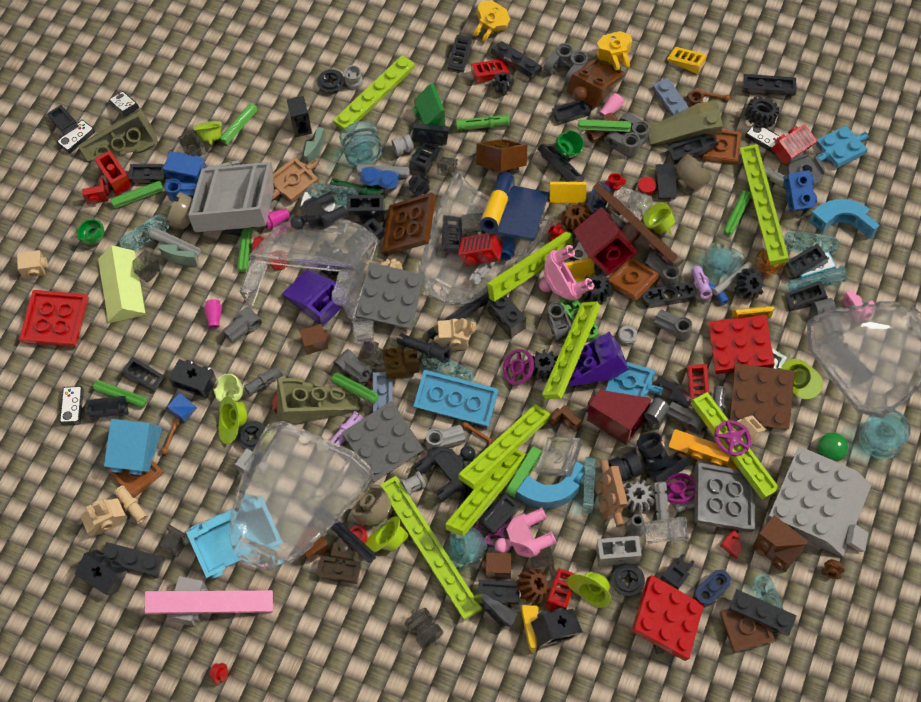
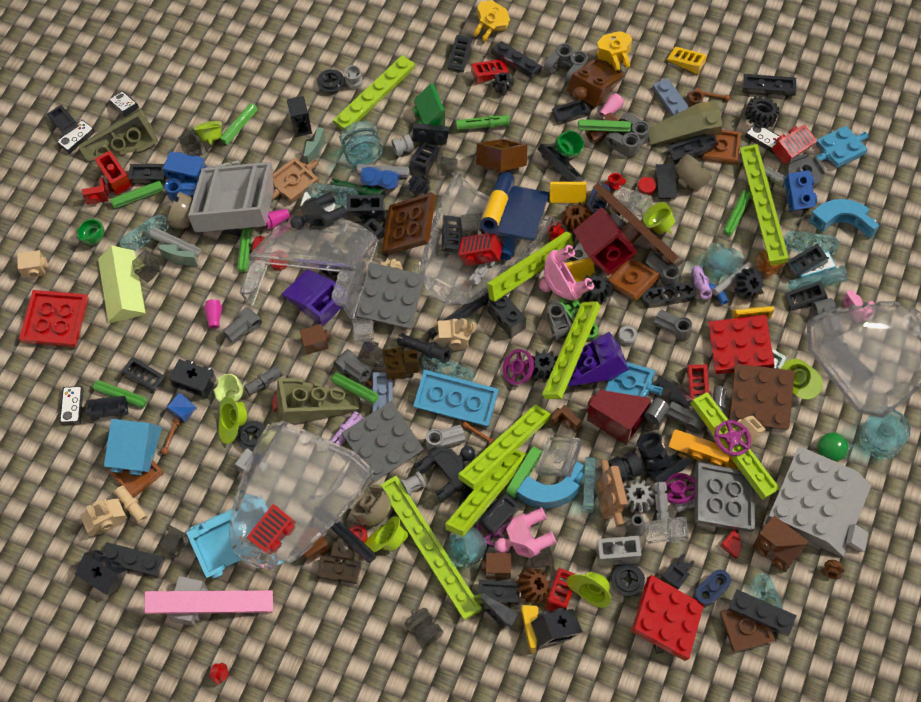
(272, 529): none -> red brick

